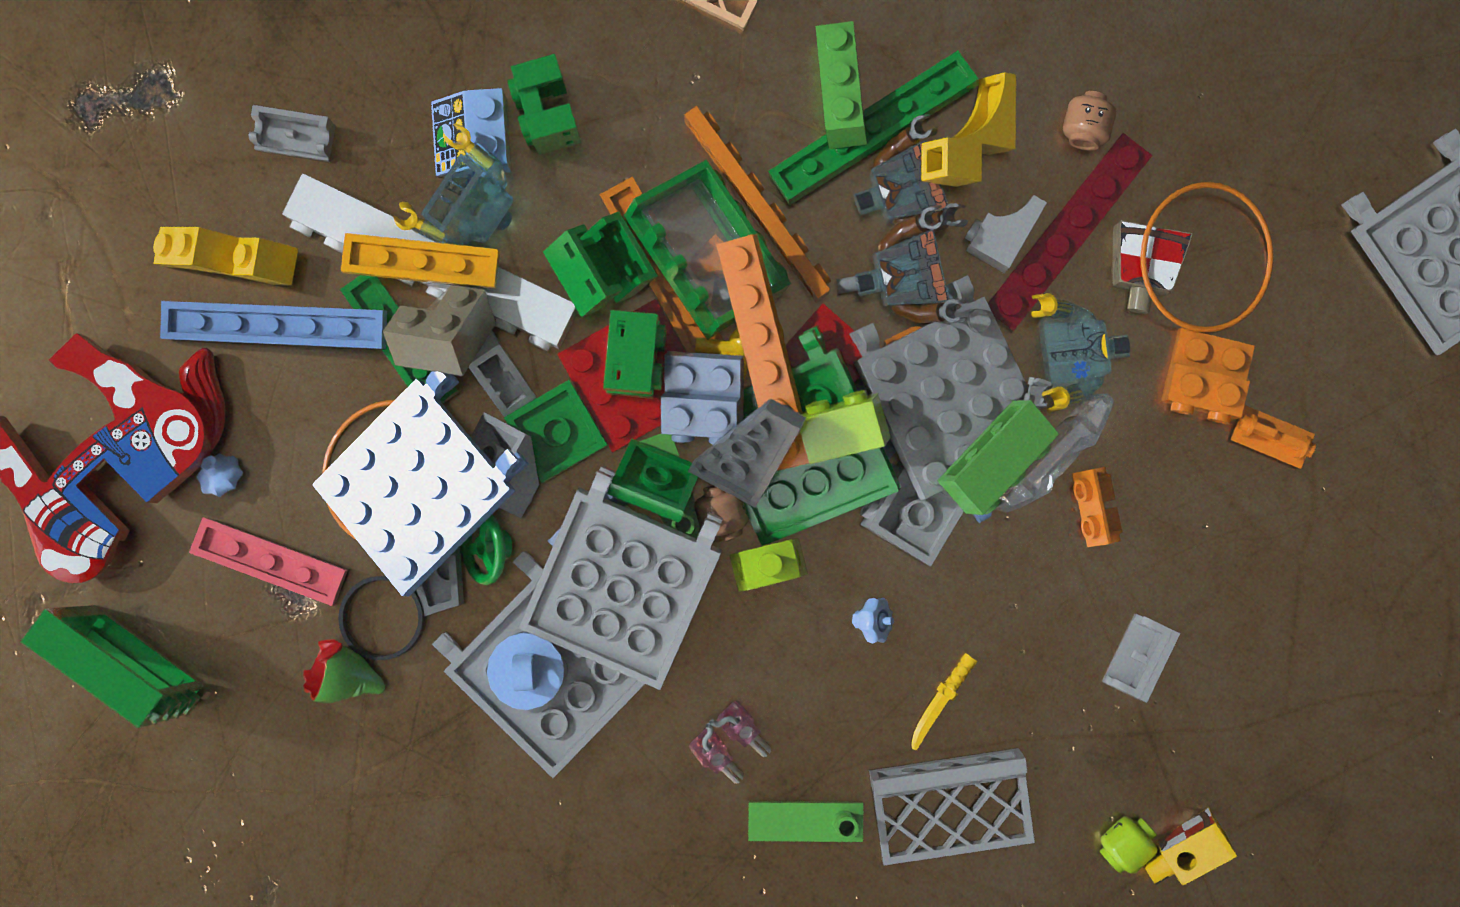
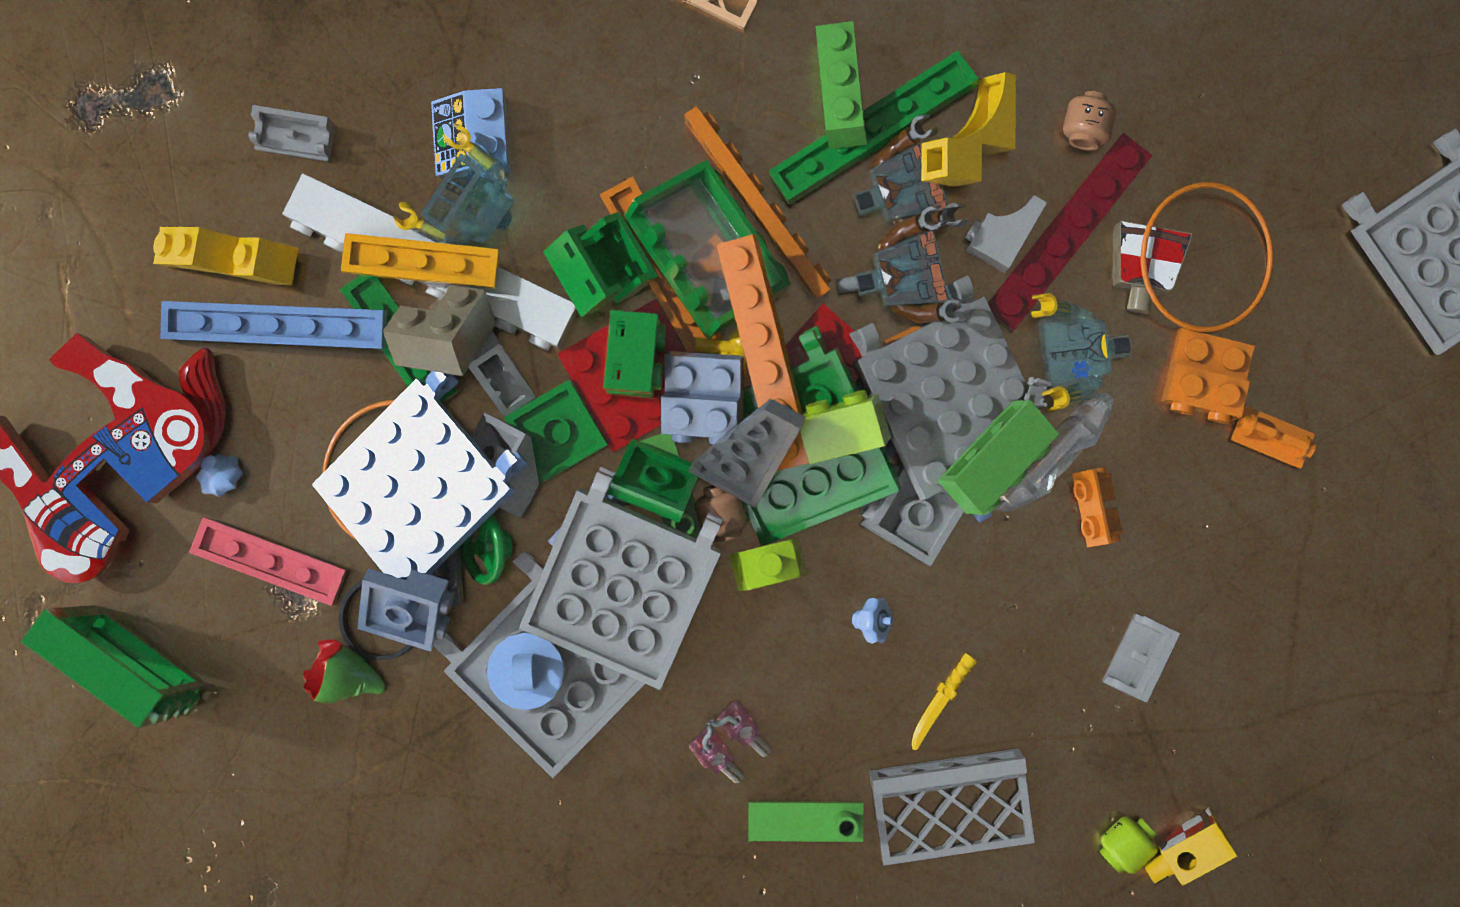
(405, 609): none -> sand blue plate
(531, 86): green piece -> none

